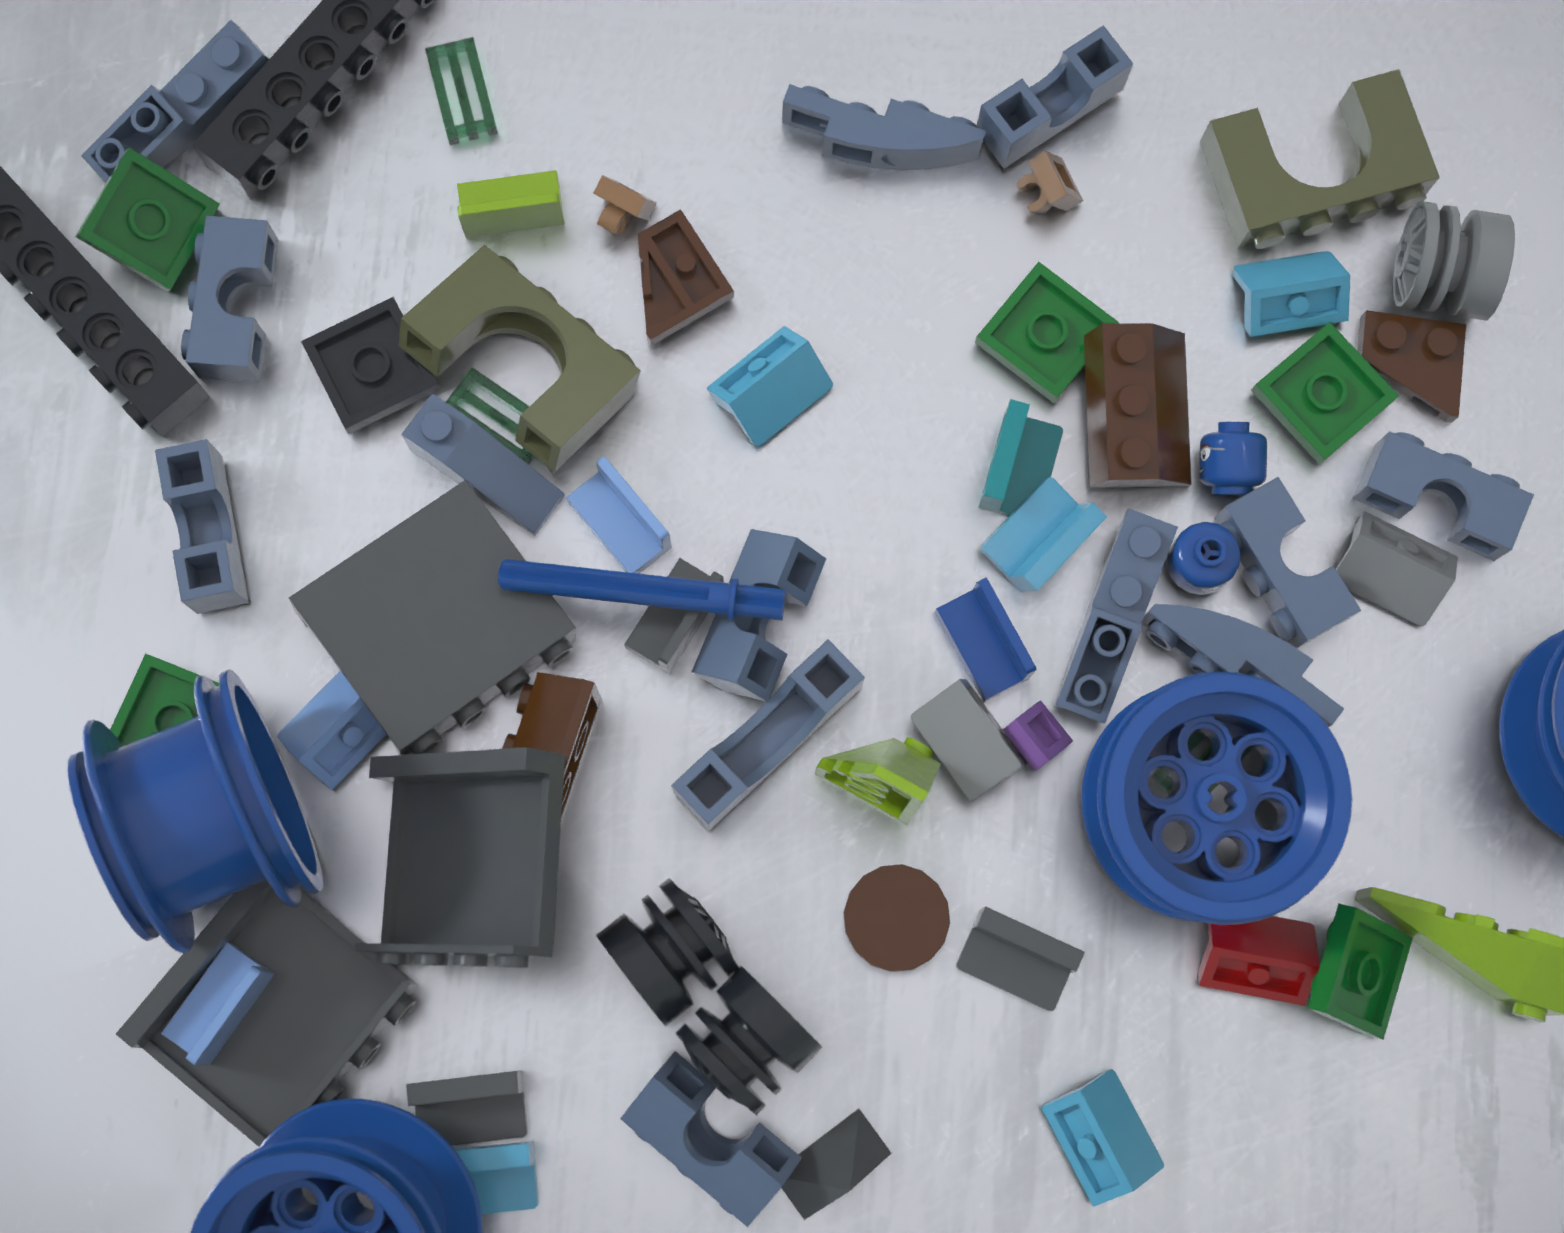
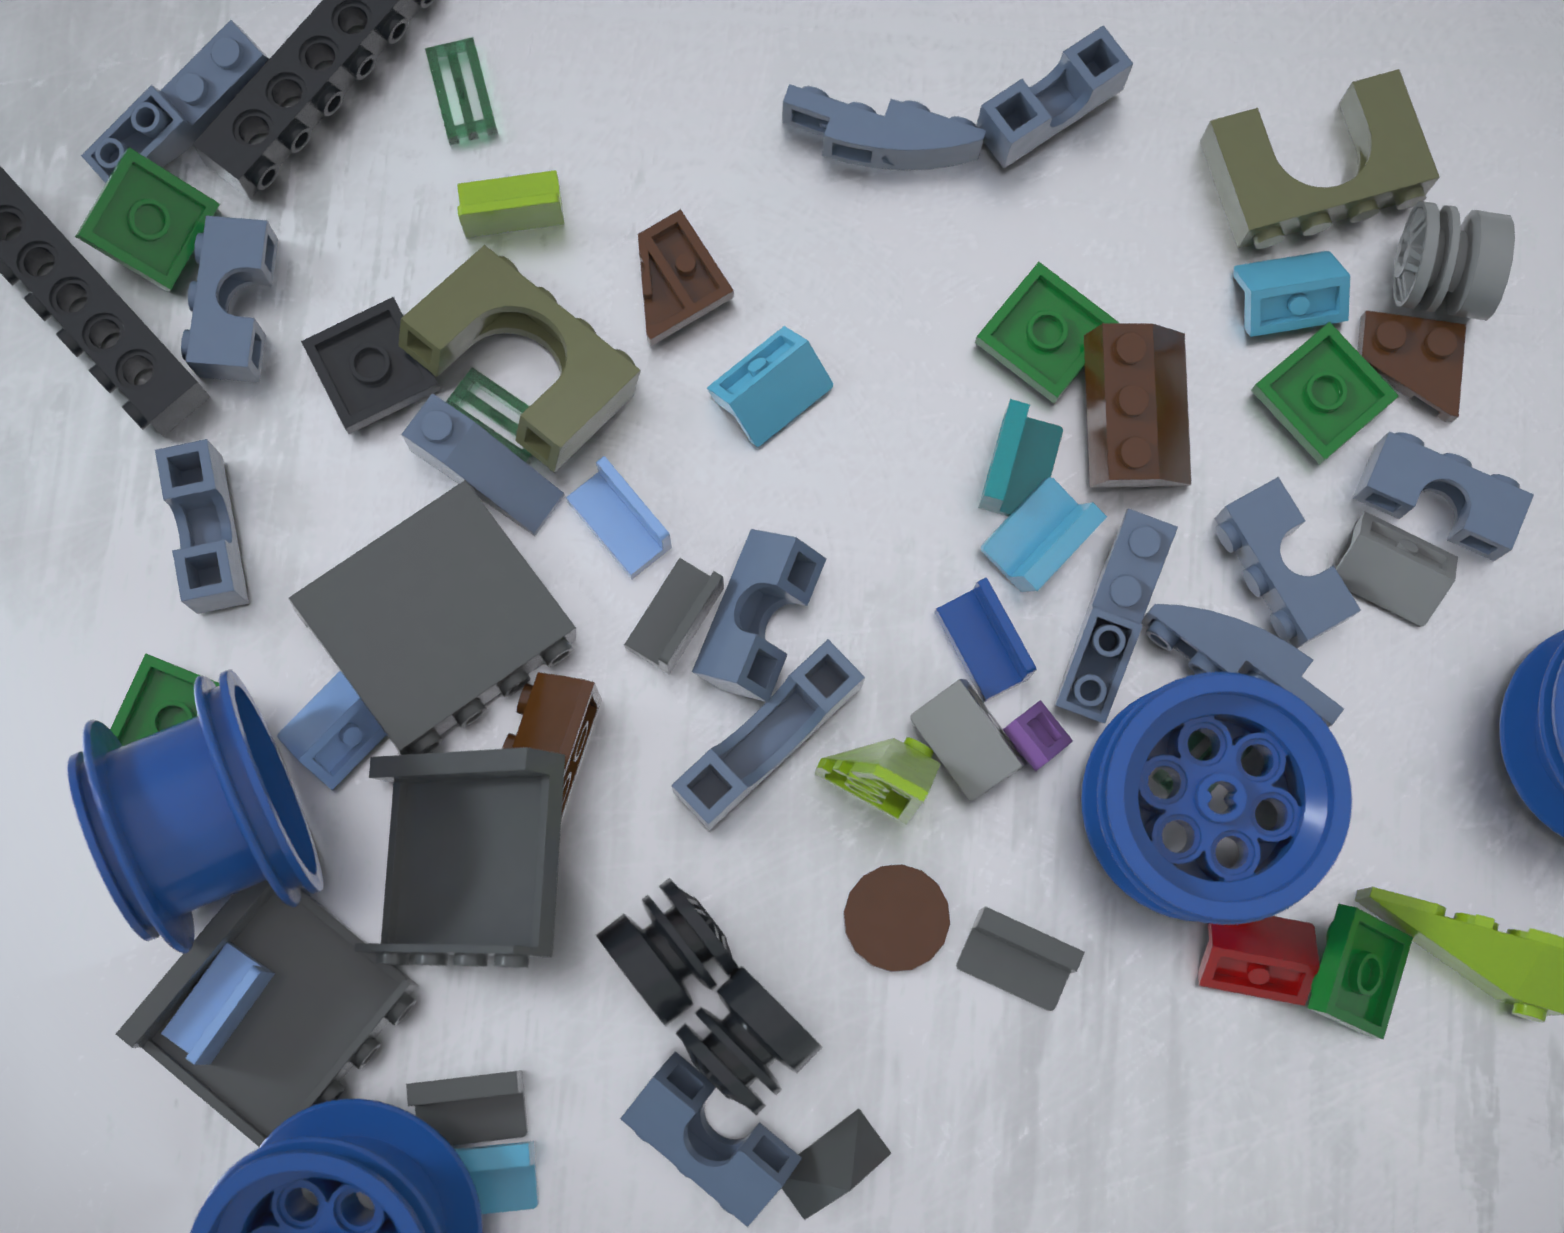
(622, 204): medium nougat tile -> none
(643, 589): blue axle -> none
(1054, 182): medium nougat tile -> none
(1103, 1138): medium azure panel -> none
(1192, 569): blue head -> none
(1233, 459): blue head -> none

